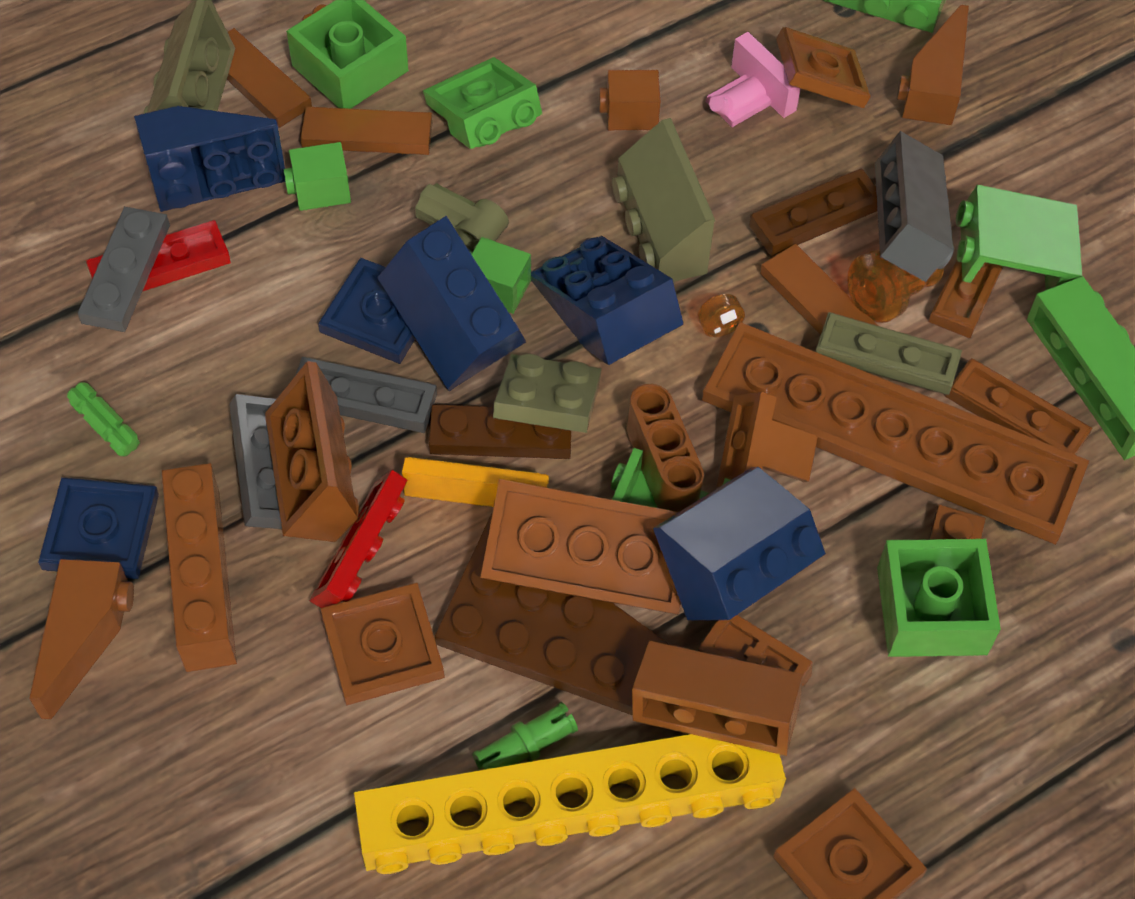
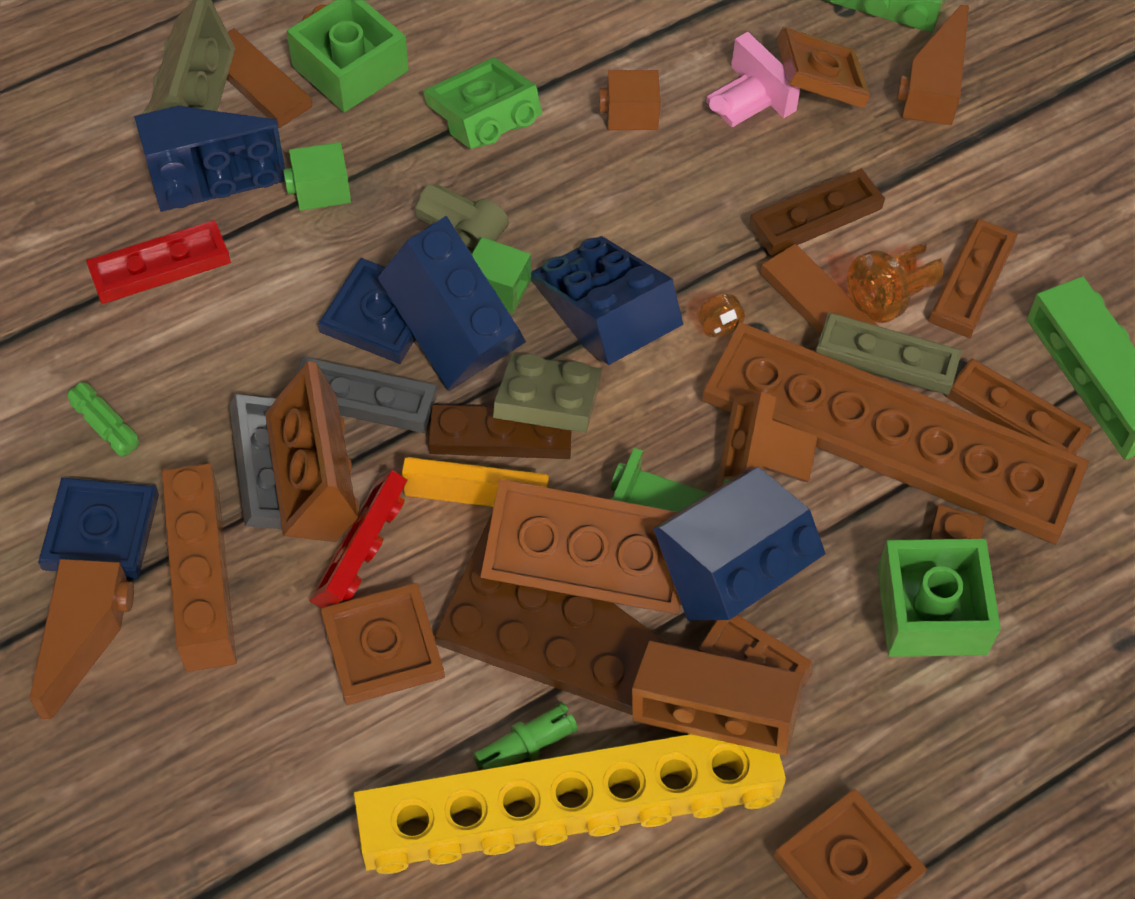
(124, 269): dark grey plate -> none
(368, 130): dark orange tile -> none
(665, 204): olive slope -> none
(668, 453): dark orange beam -> none
(913, 207): dark grey brick -> none
(1019, 234): bright green panel -> none

